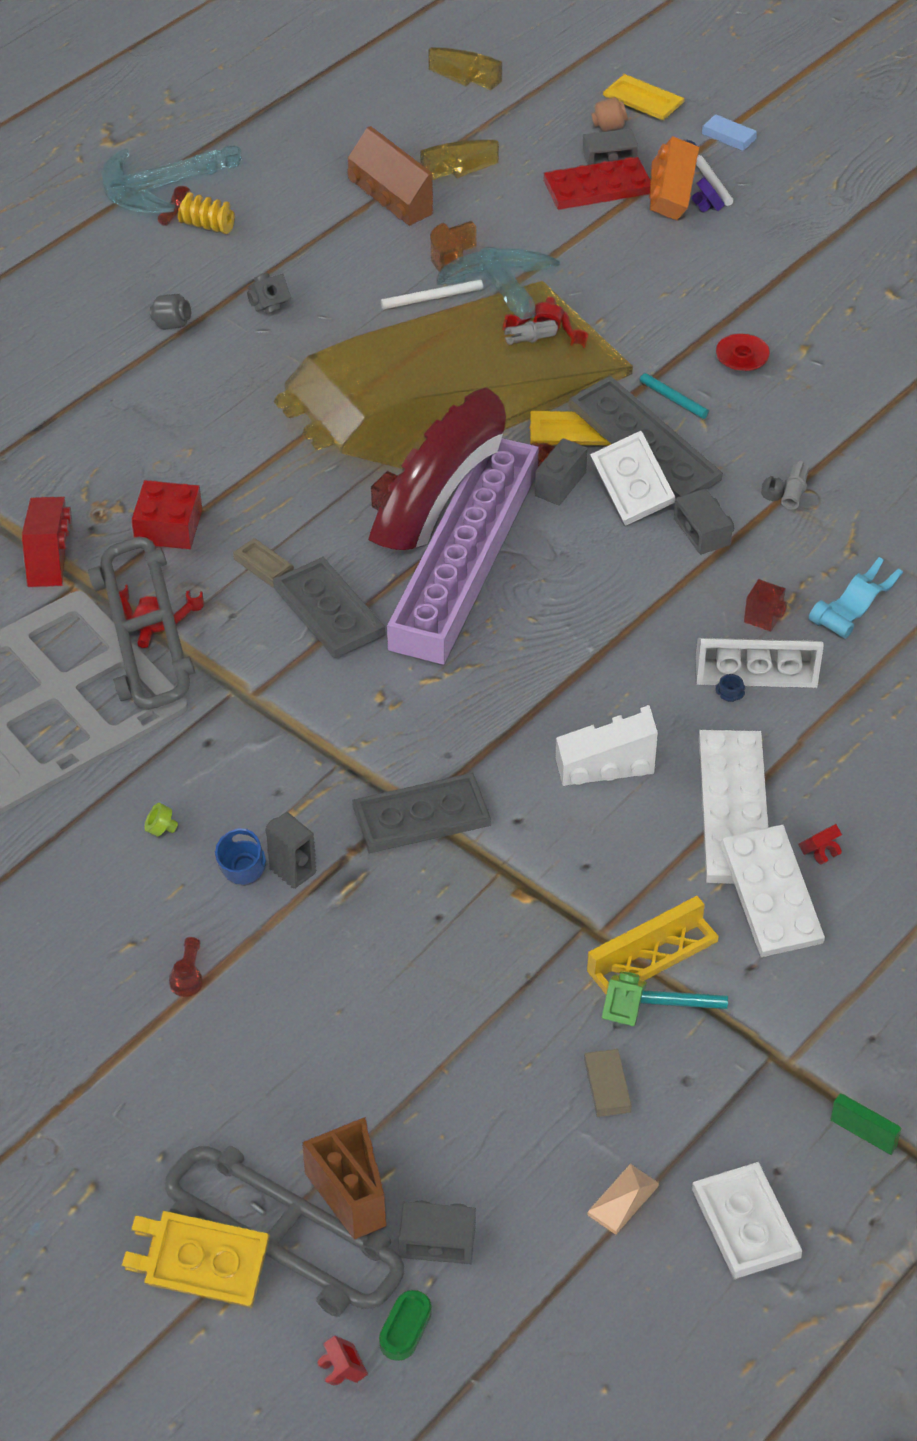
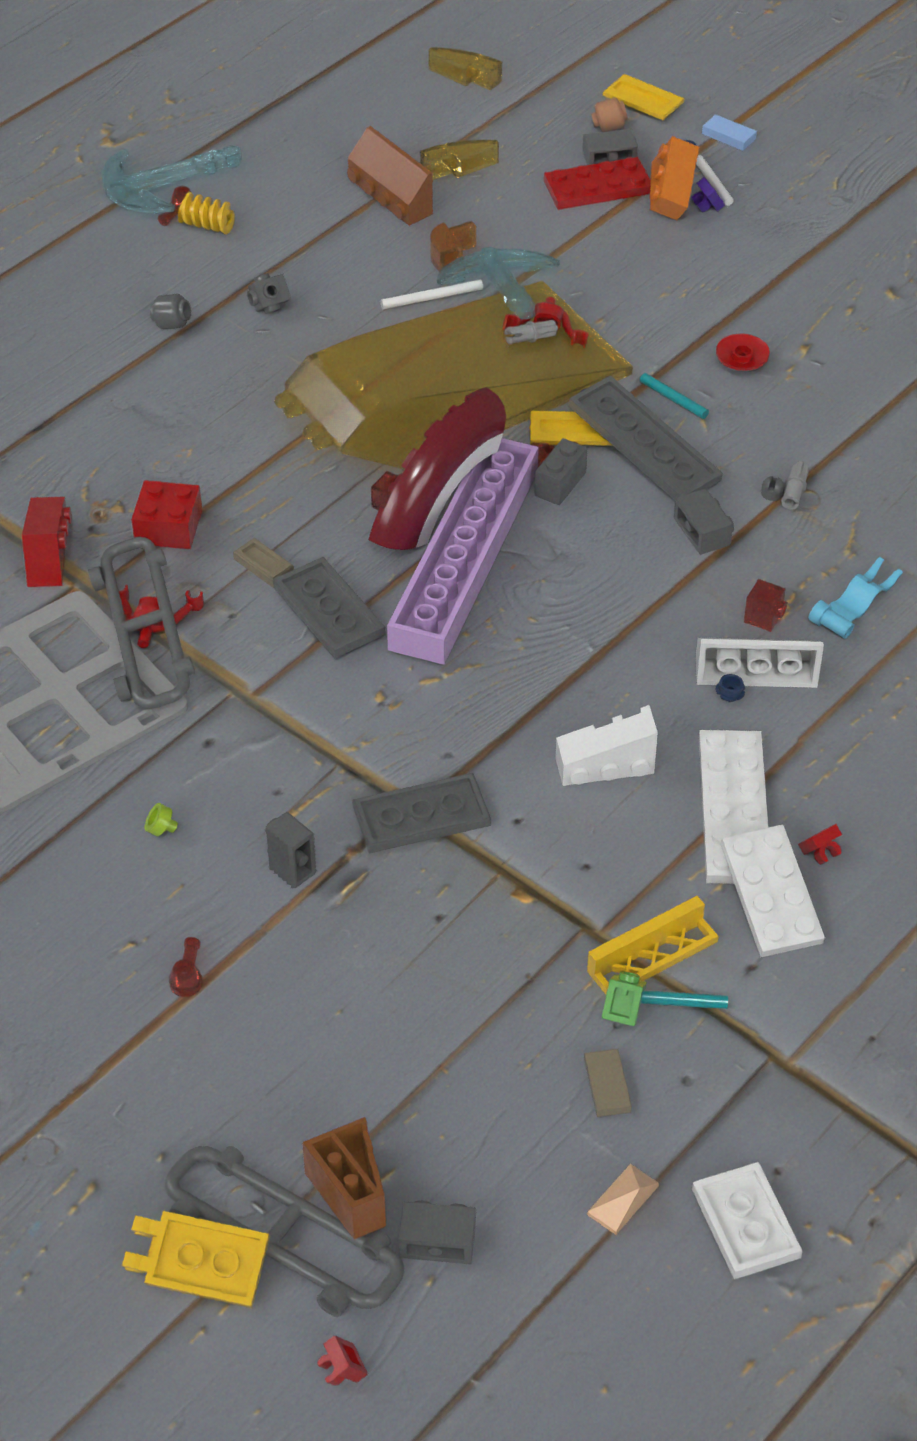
(241, 860): blue helmet -> none
(405, 1325): green tile -> none
(633, 478): white plate -> none
(865, 1123): green tile -> none

